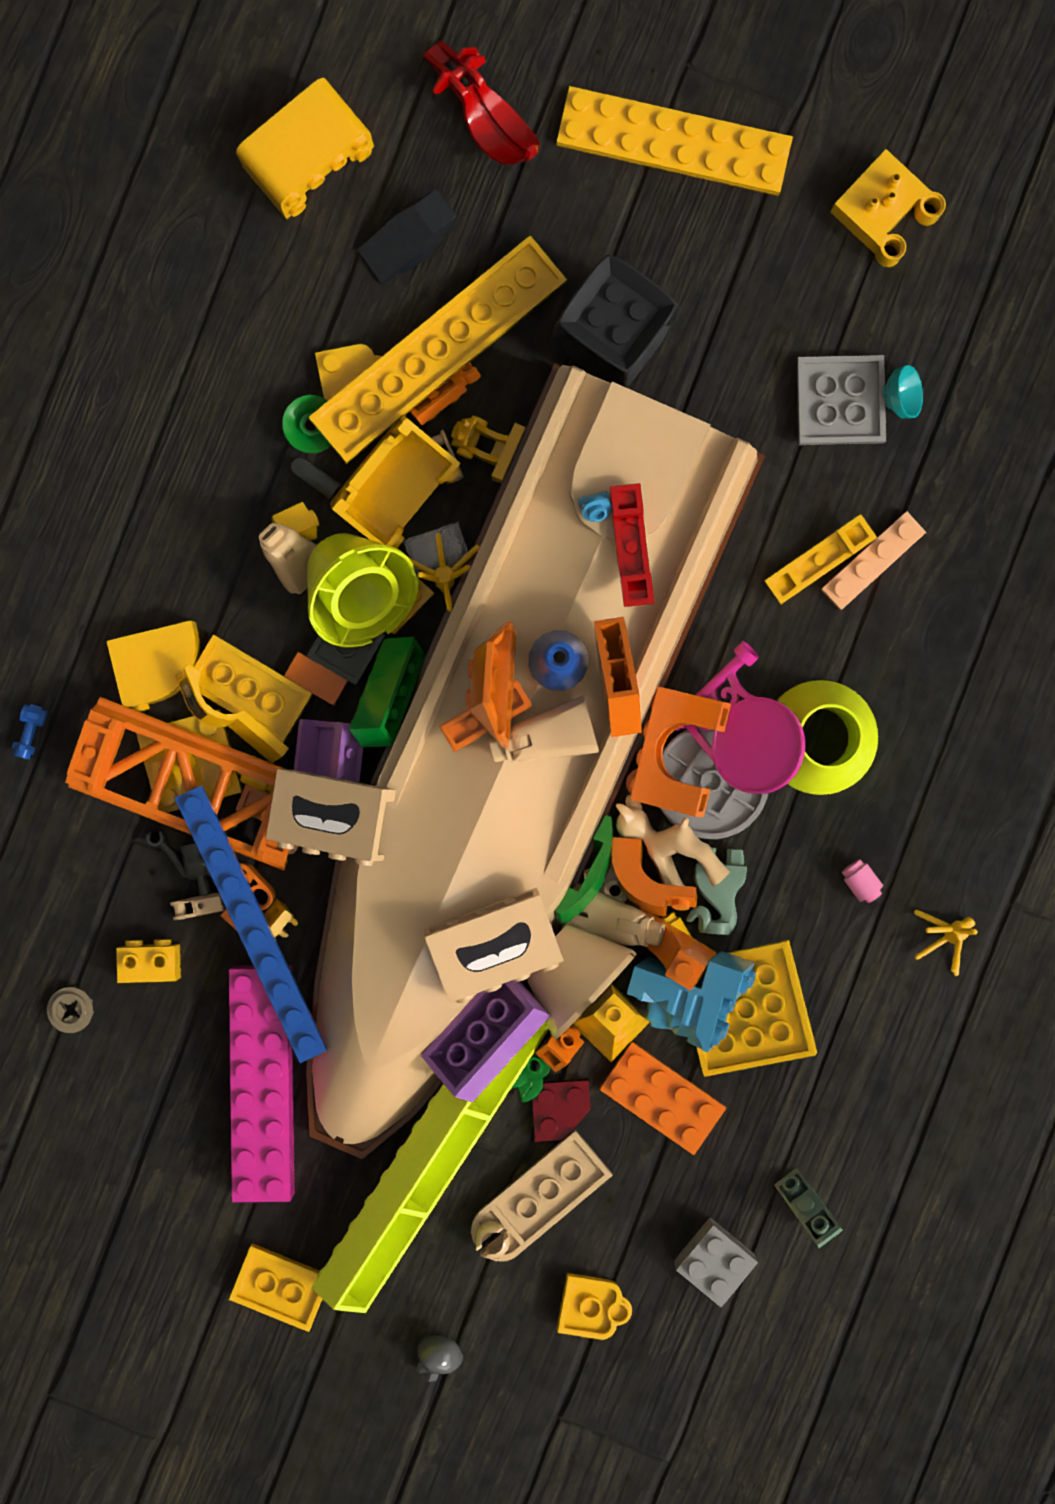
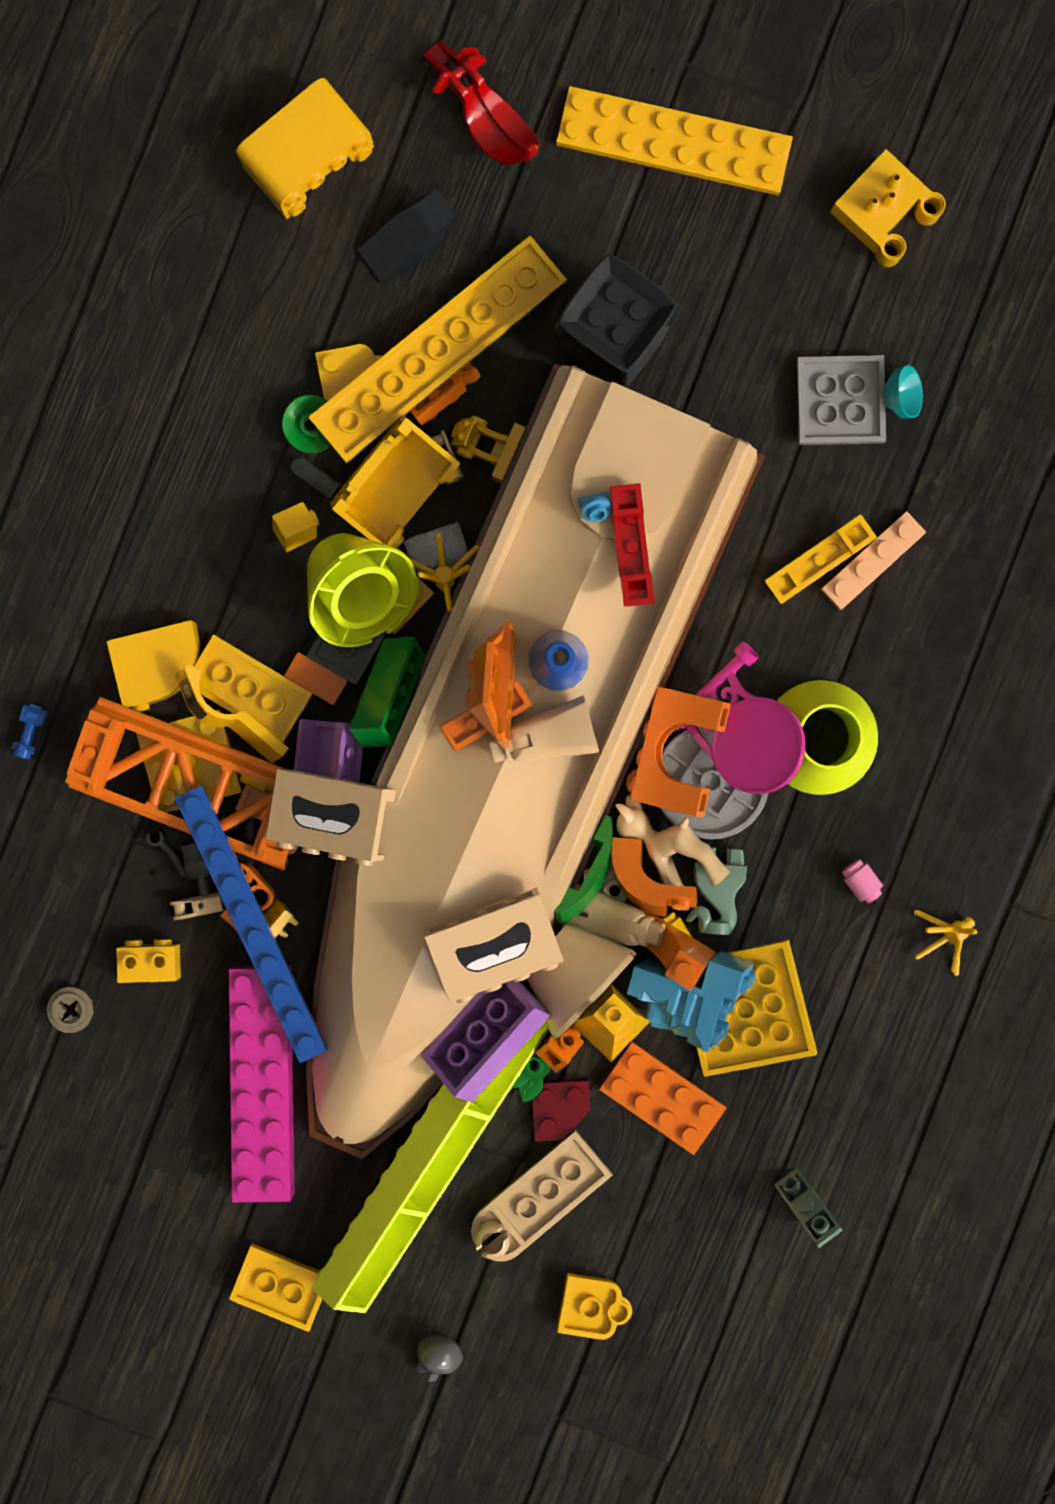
(288, 555): tan piece -> none
(618, 677): orange brick -> none
(715, 1262): light grey brick -> none

